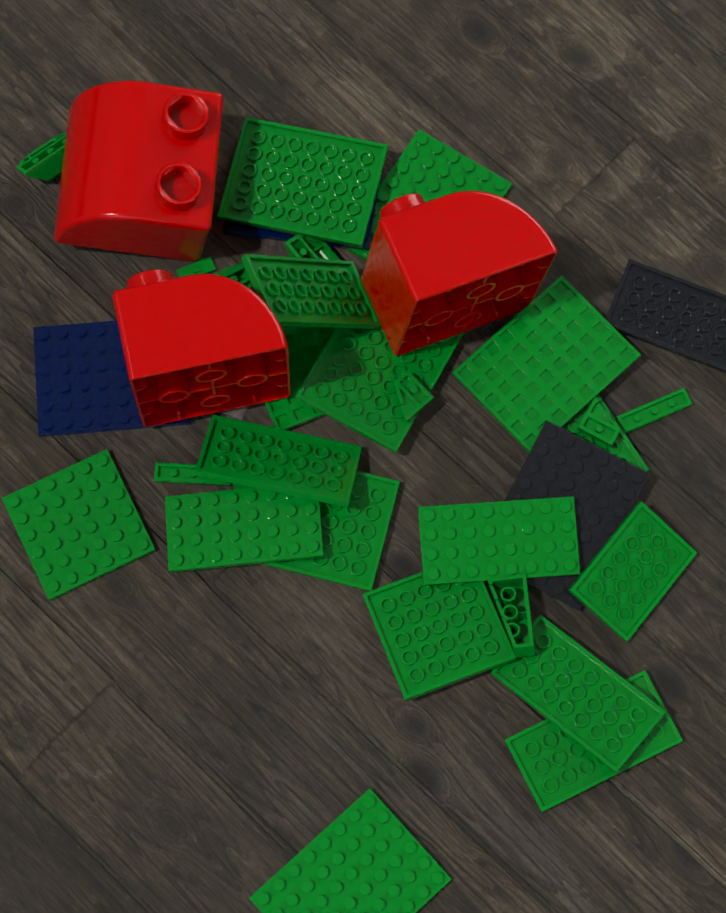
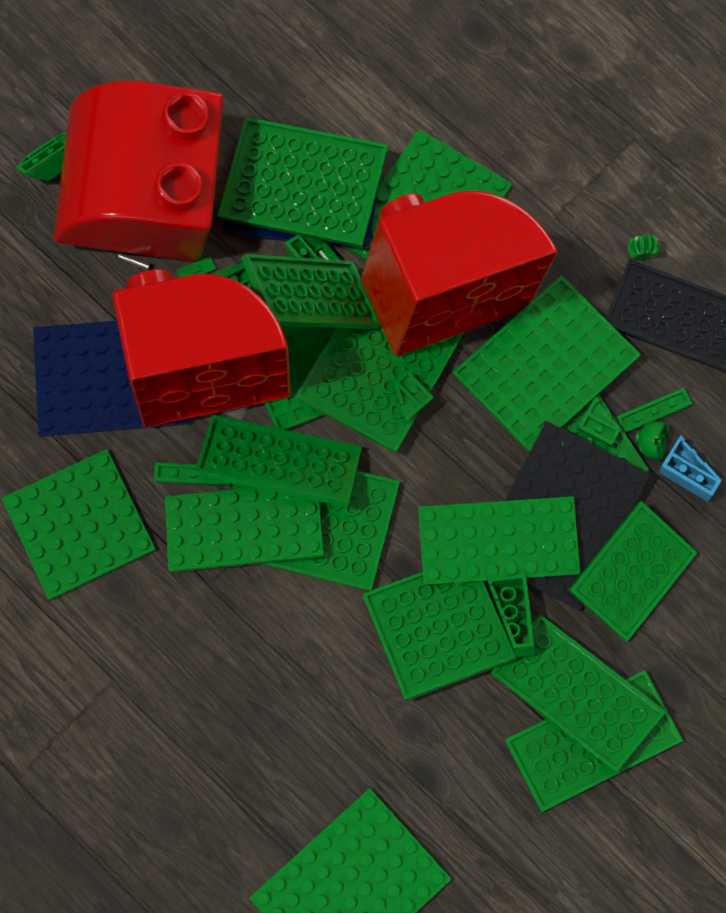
(135, 261): none -> flat silver pin
(643, 247): none -> green gear
(652, 440): none -> green cylinder
(689, 471): none -> dark azure wedge

